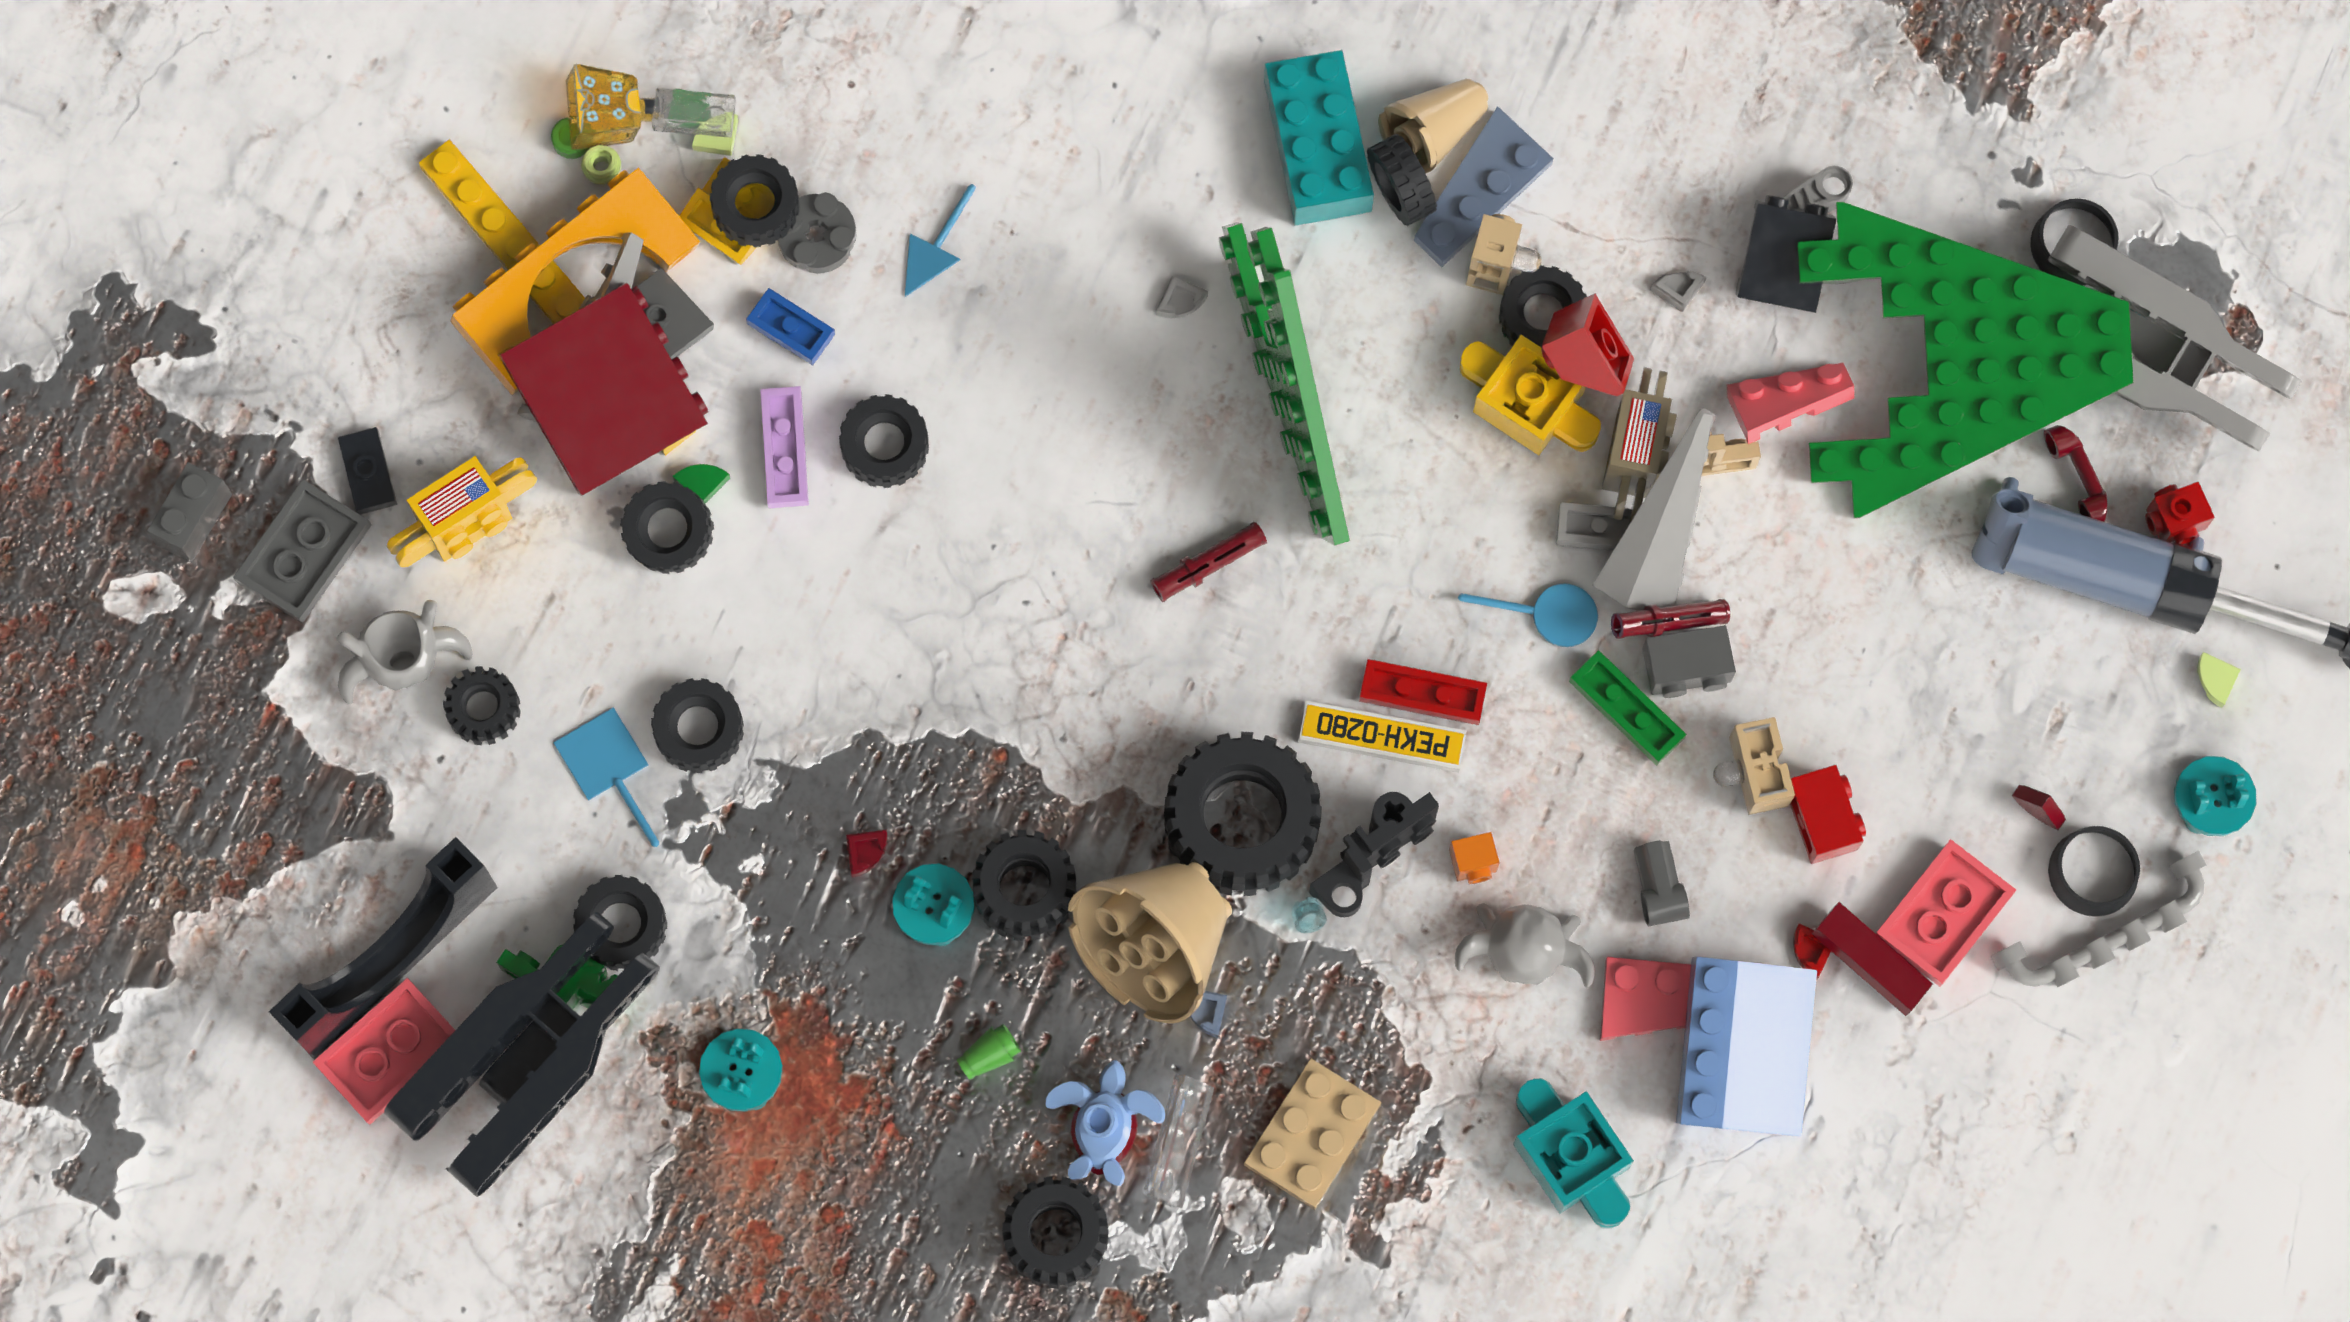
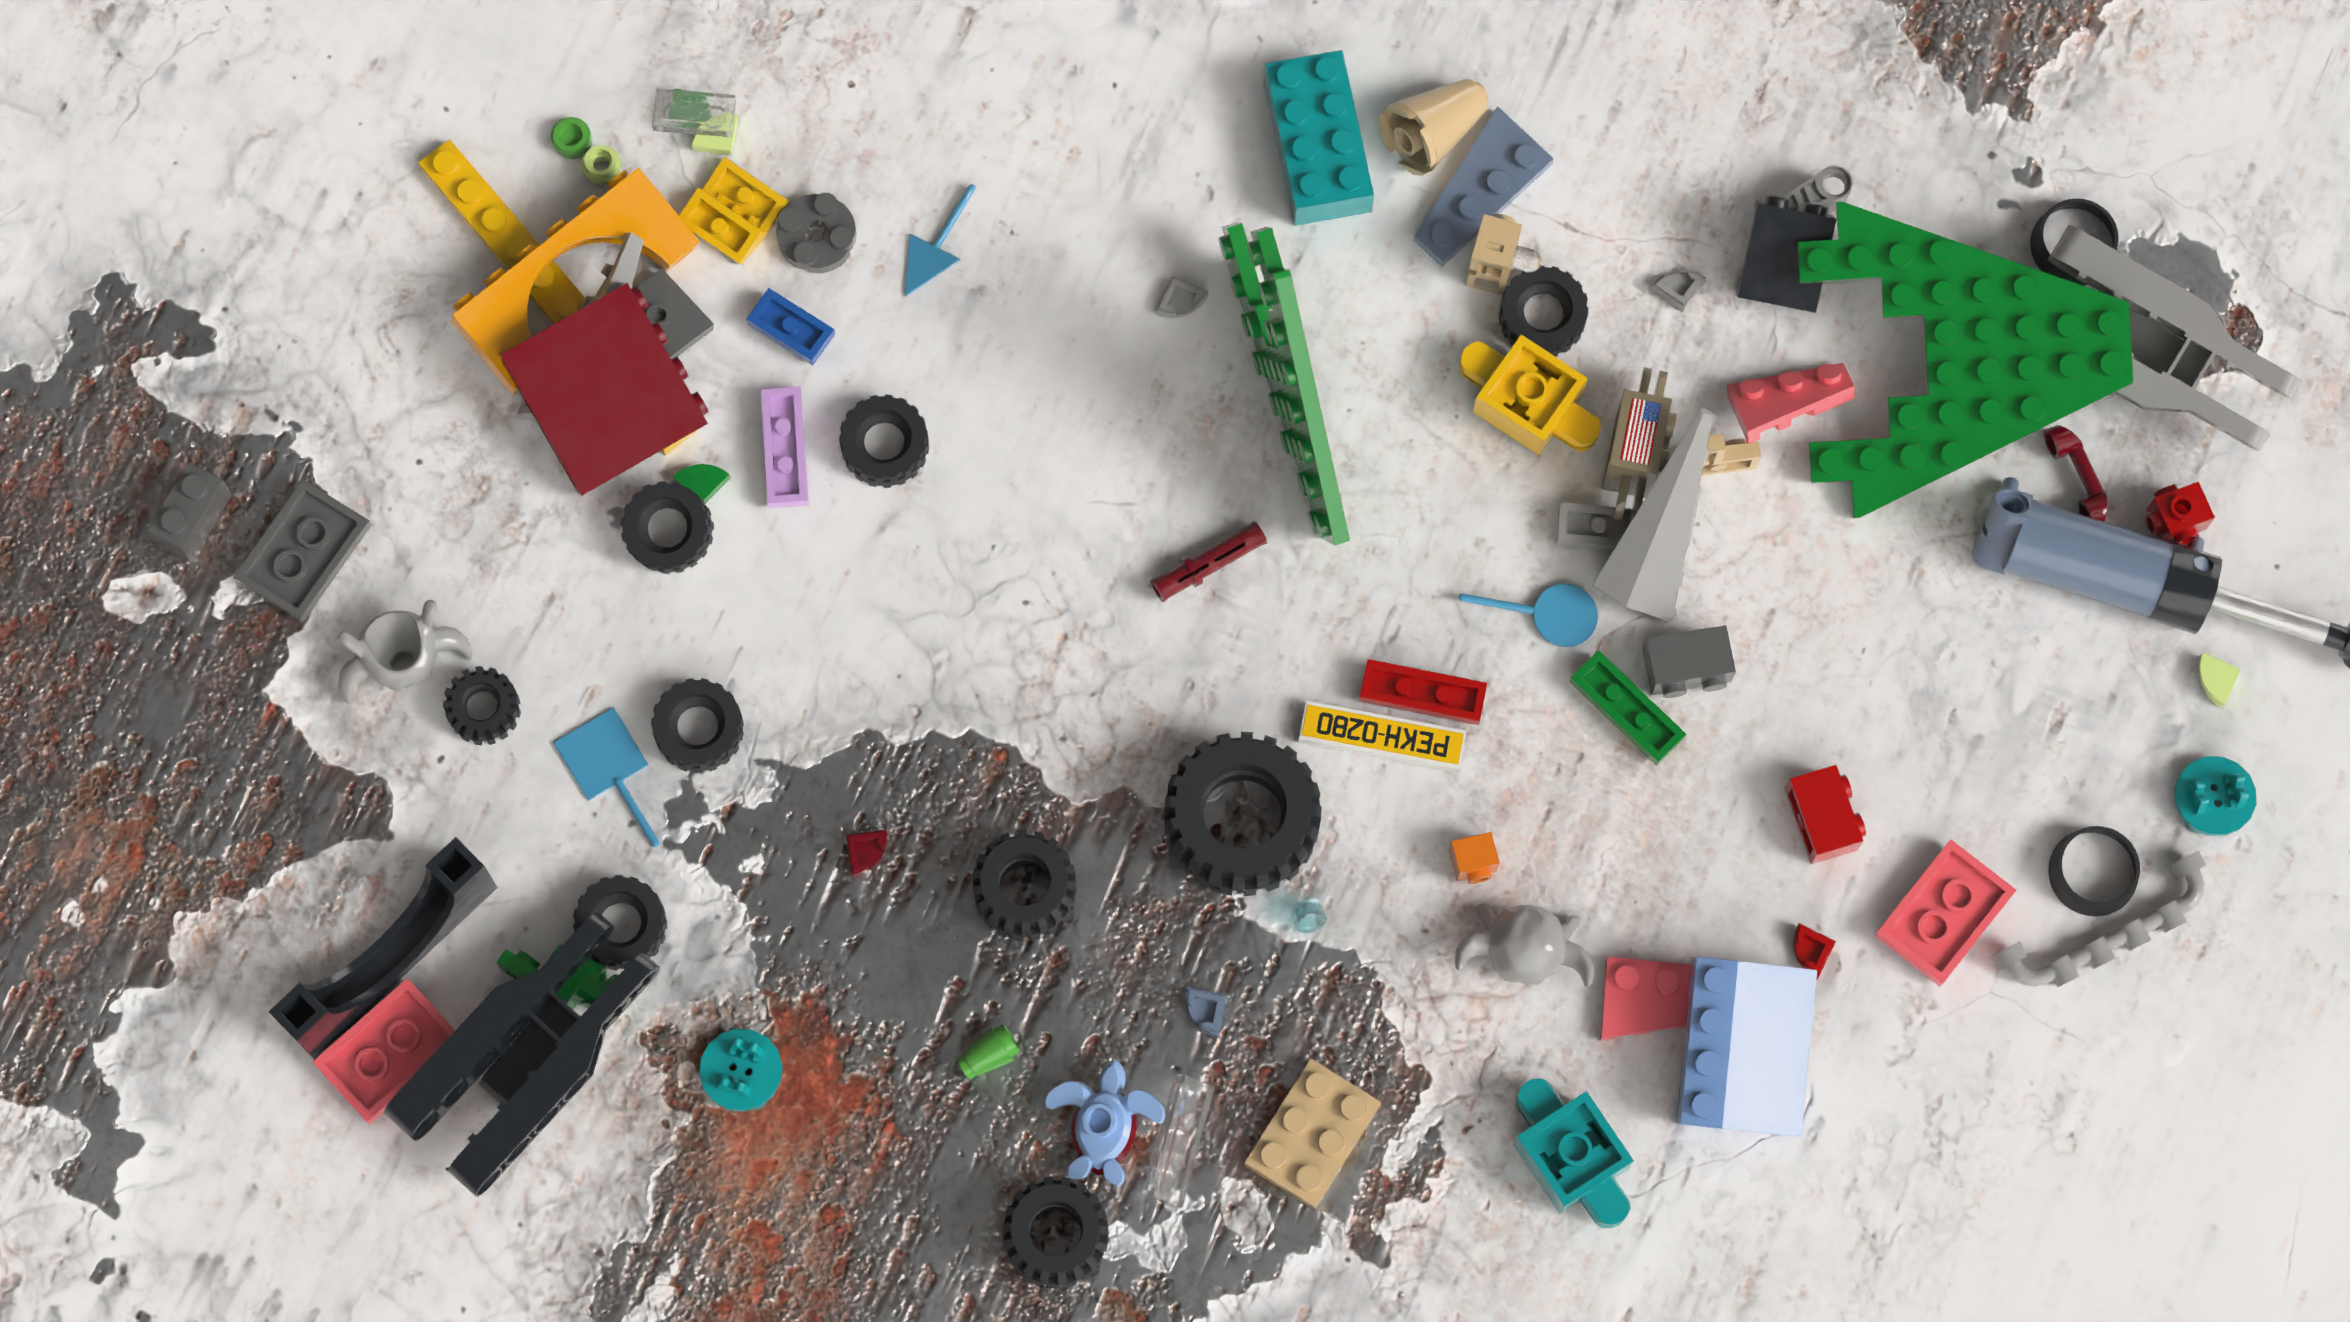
(367, 470): black plate -> none
(460, 510): yellow brick -> none
(604, 107): clear yellow torso -> none
(748, 171): black tyre -> none
(950, 913): teal plate -> none
(1151, 937): tan cone -> none
(1378, 847): black plate -> none
(1401, 179): black tyre -> none
(1587, 347): red slope -> none
(1631, 623): dark red pin -> none
(1662, 894): dark grey piece -> none
(1756, 767): tan piece -> none
(1872, 958): dark red tile -> none
(2040, 806): dark red tile -> none

